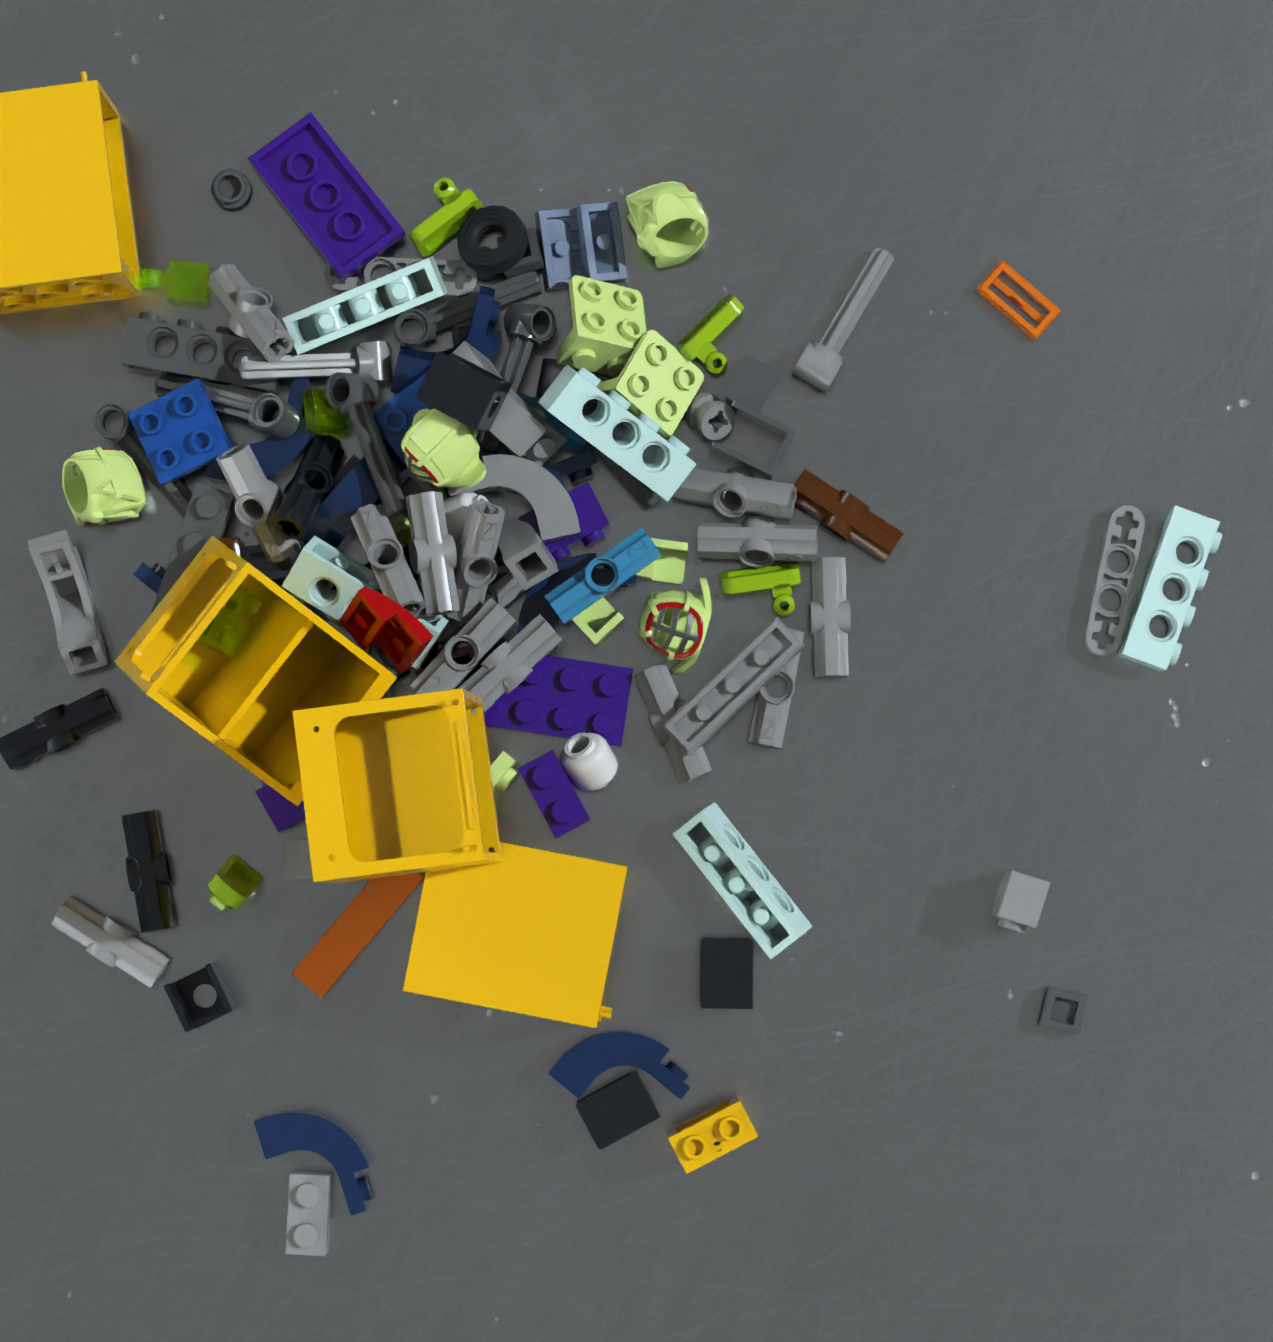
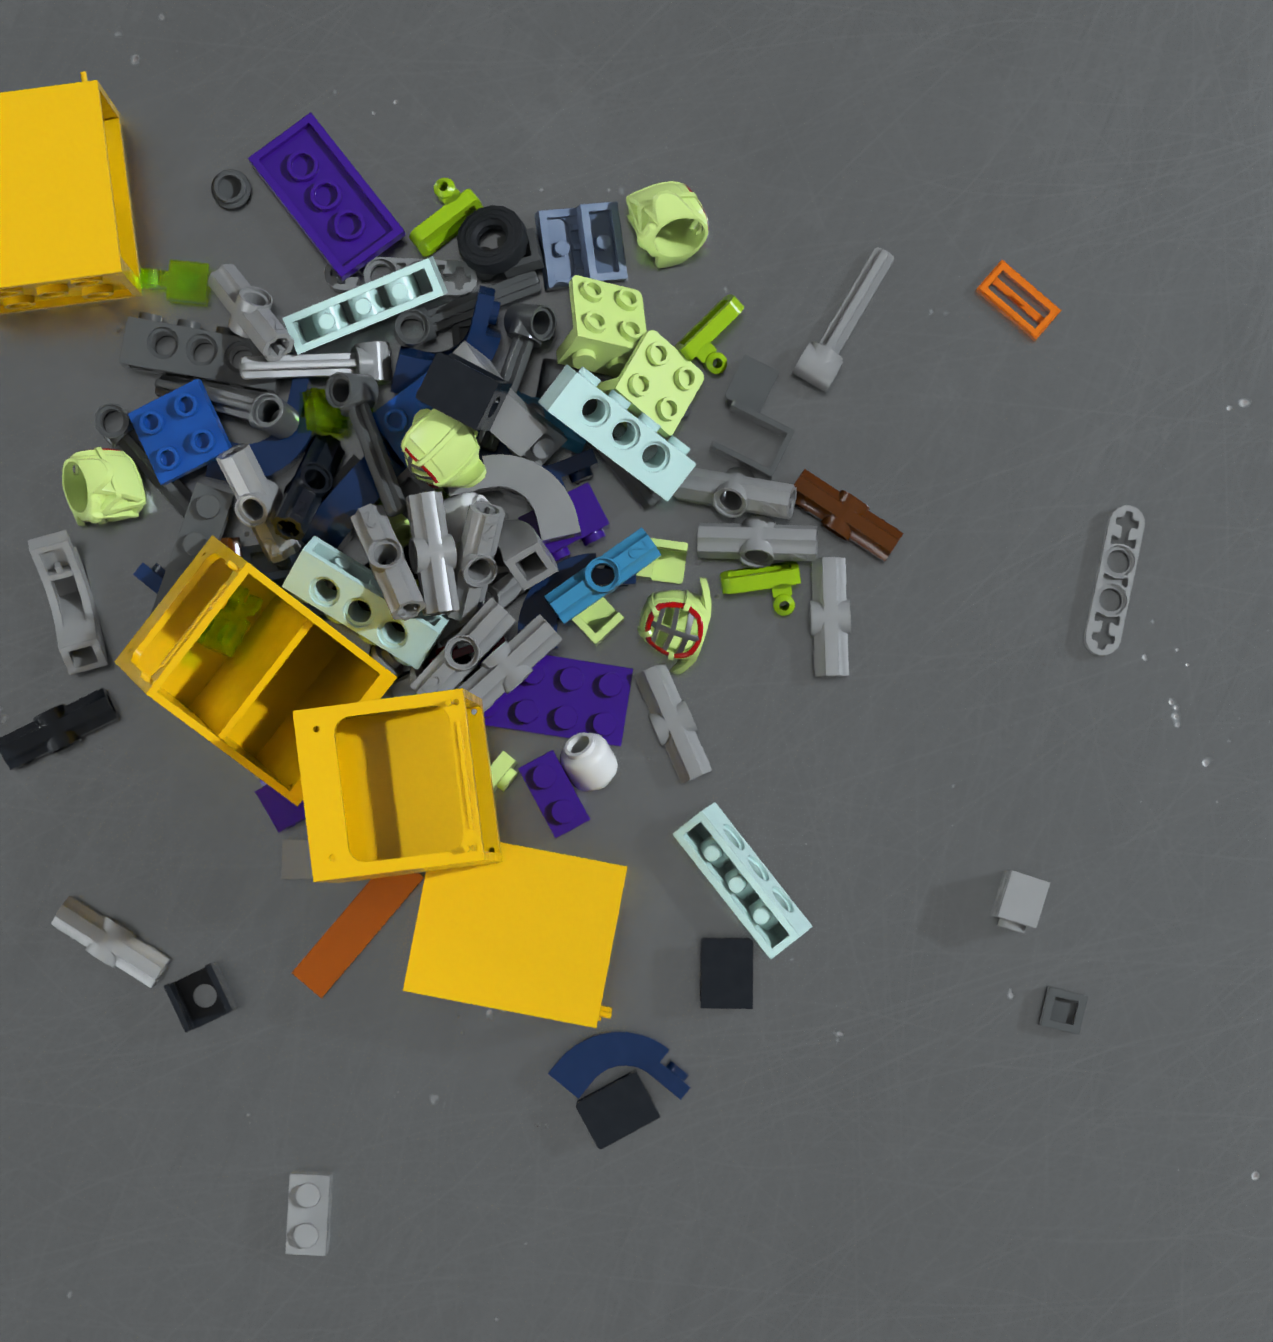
(148, 871): black piece -> none
(233, 884): lime piece -> none
(325, 1136): dark blue arch -> none
(382, 621): red slope -> none
(710, 406): light grey wheel -> none
(724, 1123): yellow window -> none
(733, 686): light grey tile -> none
(772, 713): light grey piece -> none
(1138, 642): light aqua brick -> none

